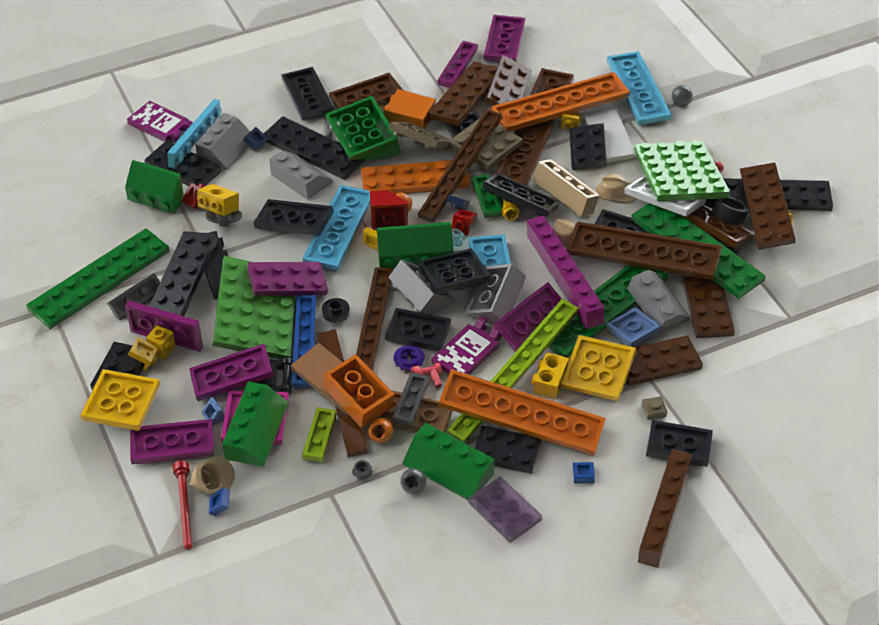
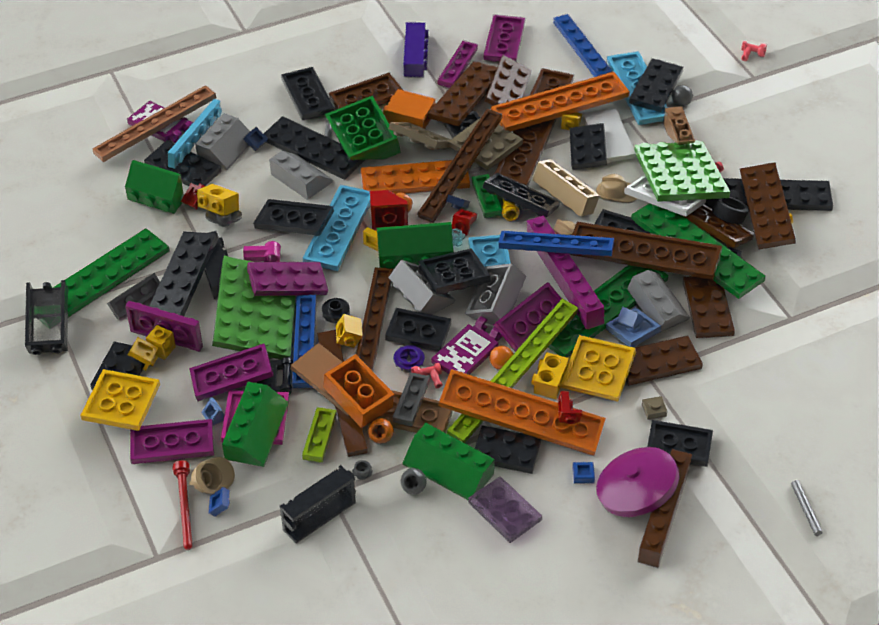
(46, 319): none -> door
(154, 123): none -> nougat plate
(268, 253): none -> dark pink piece
(318, 504): none -> black door
(349, 330): none -> yellow brick
(414, 50): none -> dark purple brick
(500, 356): none -> orange piece
(556, 243): none -> blue plate
(565, 409): none -> red bracket
(581, 45): none -> blue plate
(629, 318): none -> medium blue slope
(637, 482): none -> magenta dish
(656, 85): none -> black plate
(677, 125): none -> medium nougat slope
(747, 48): none -> coral piece
(806, 508): none -> flat silver bar

